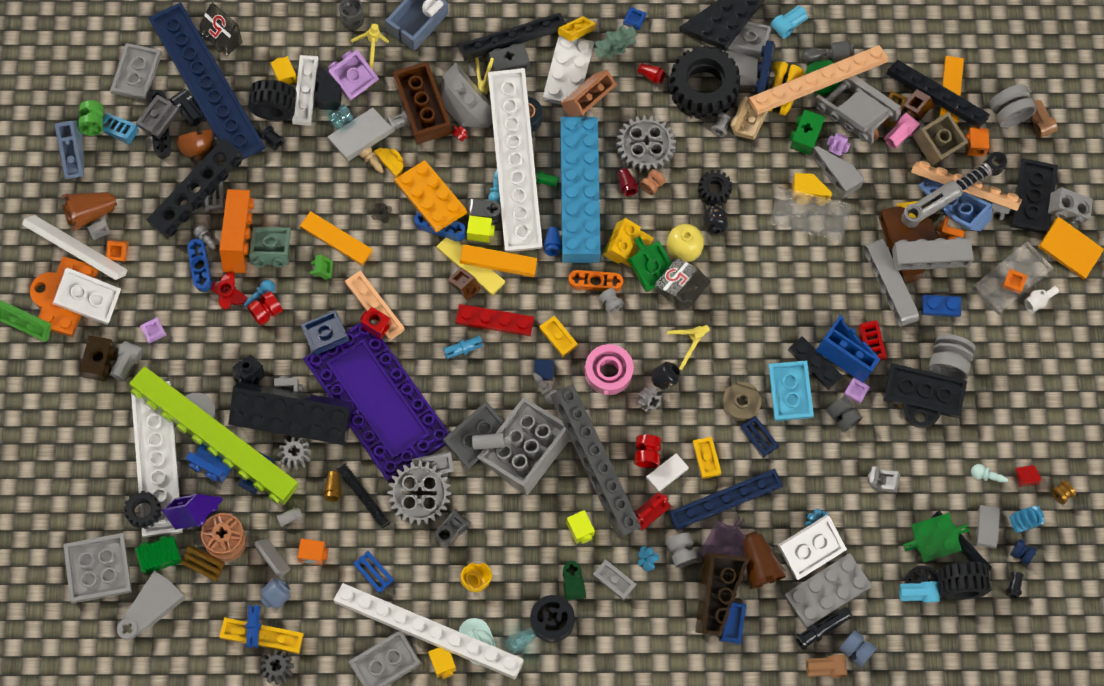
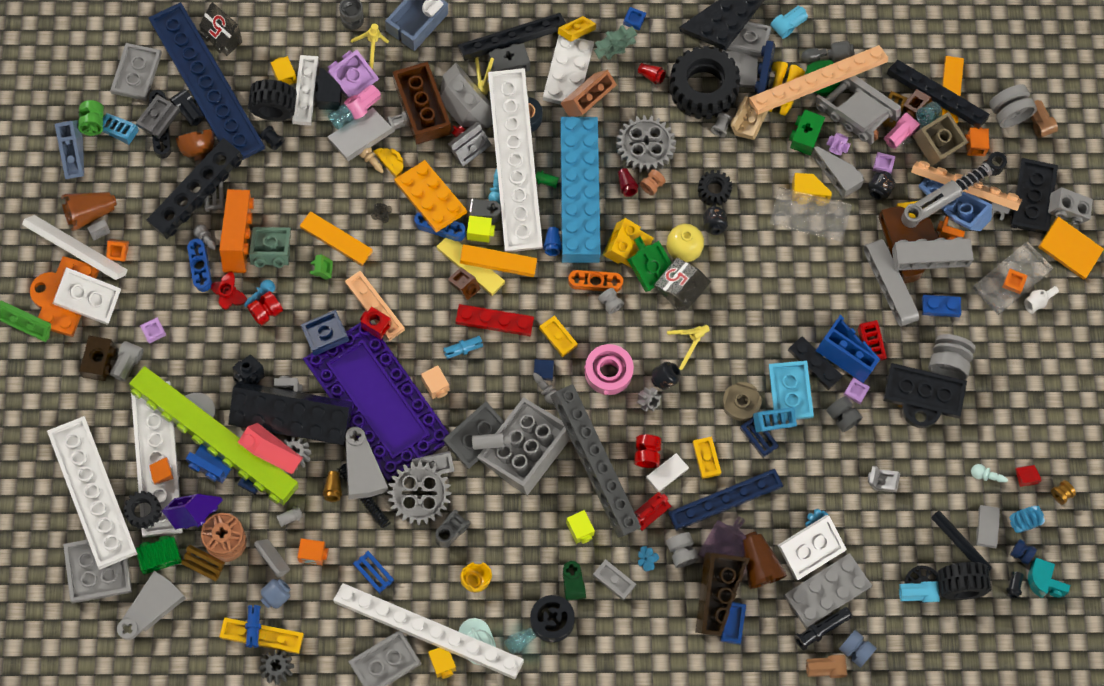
(92, 493): none -> white plate
(161, 471): none -> orange slope
(269, 448): none -> coral slope
(360, 103): none -> bright pink piece
(363, 472): none -> light grey piece
(435, 382): none -> light nougat brick
(469, 144): none -> flat silver plate
(759, 423): none -> dark azure slope
(881, 185): none -> black head
(883, 162): none -> lavender tile
(929, 113): none -> clear light blue wheel
(936, 537): green plate -> none
(1040, 580): none -> teal brick

